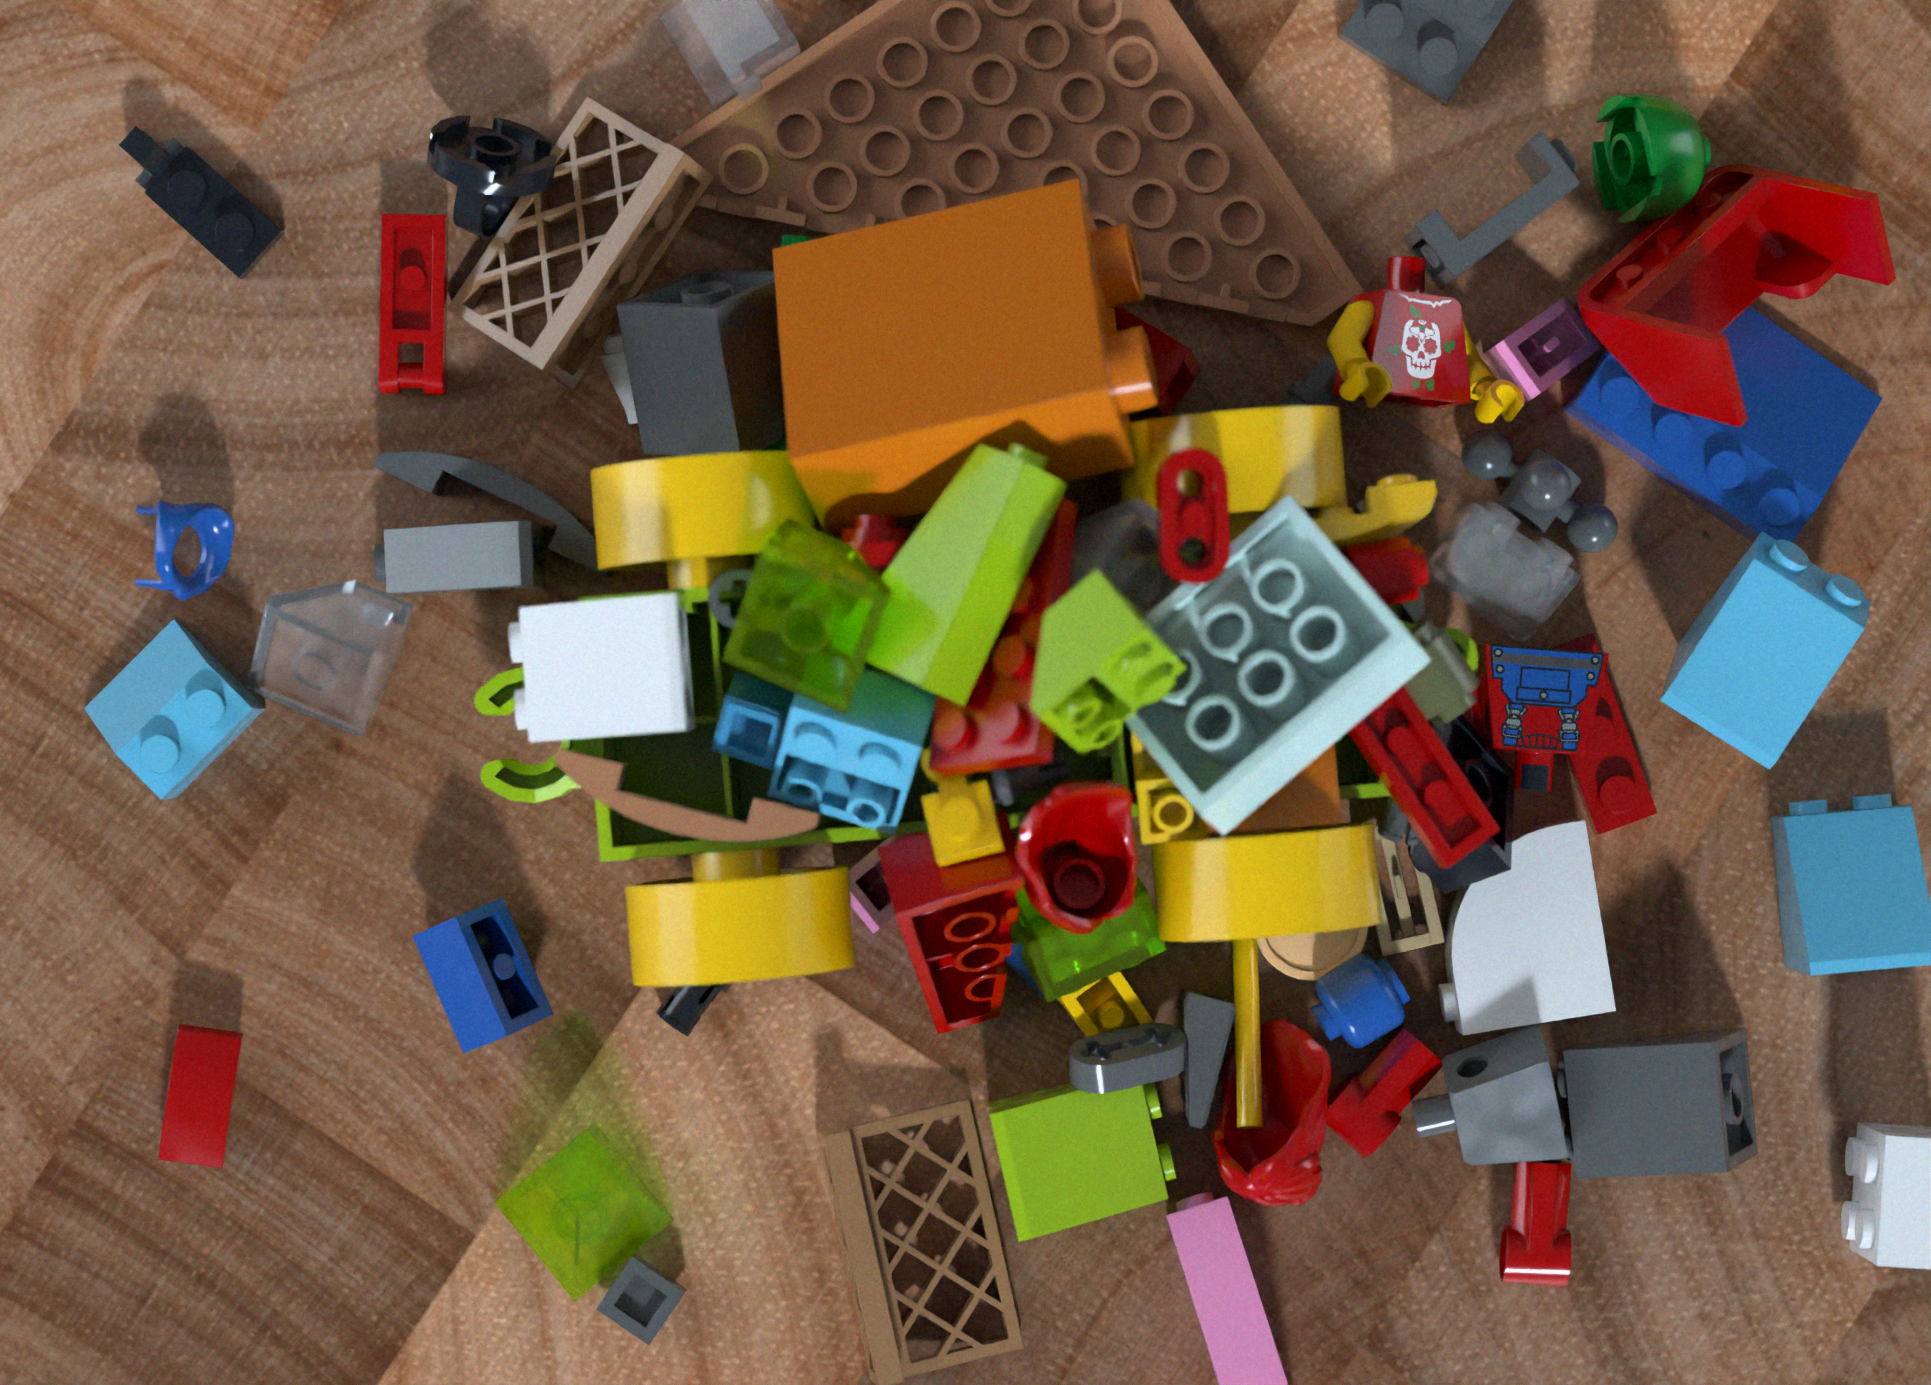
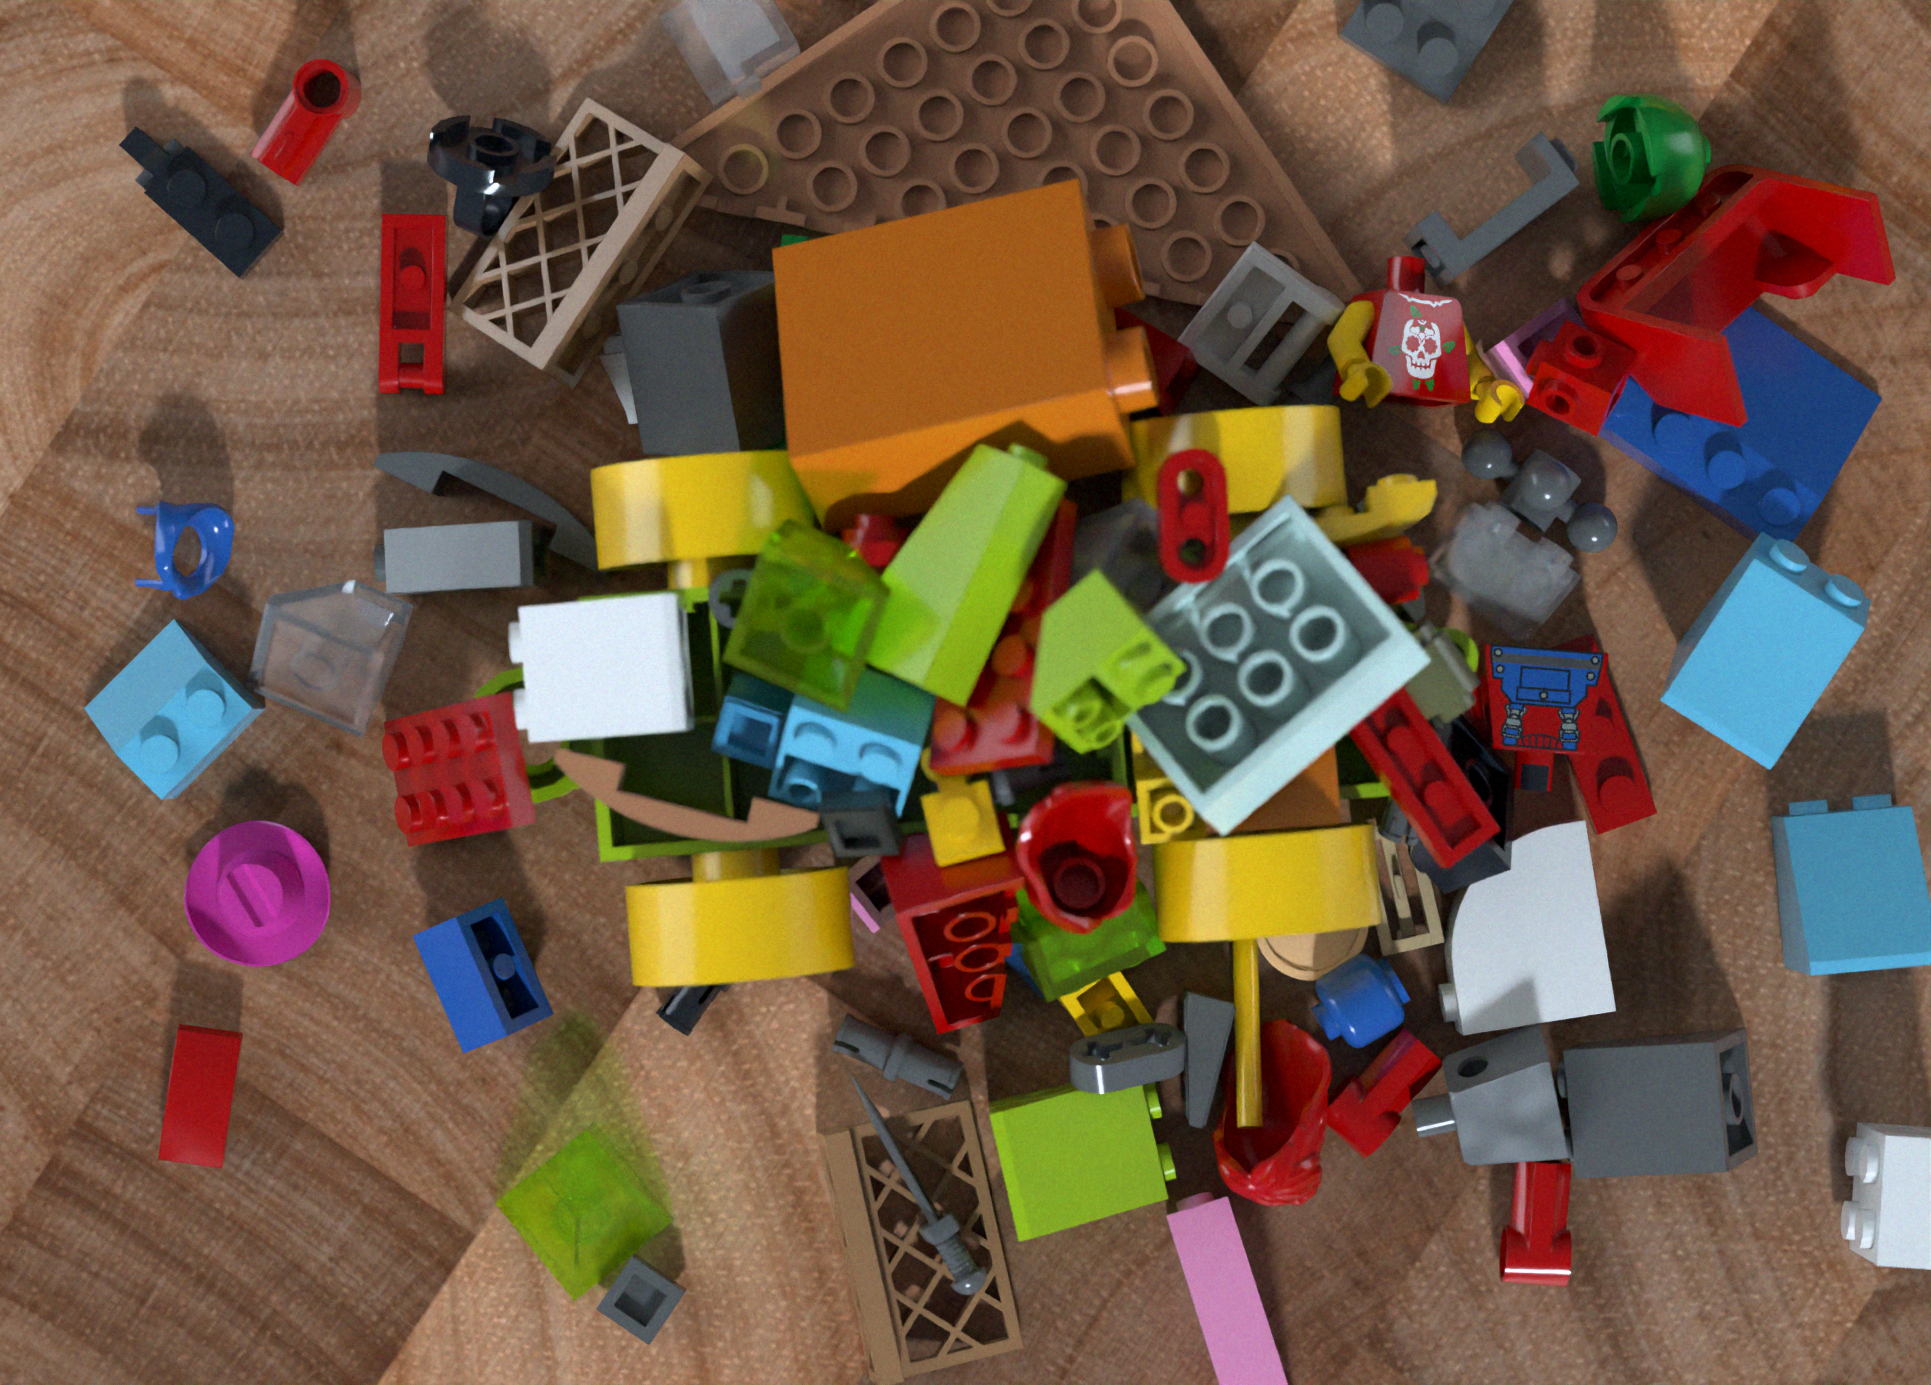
(257, 894): none -> dark pink hat
(303, 127): none -> red piece
(458, 770): none -> red plate
(860, 823): none -> pearl dark grey tile
(897, 1056): none -> dark grey pin
(940, 1229): none -> dark grey sword
(1245, 311): none -> white plate
(1579, 377): none -> red brick

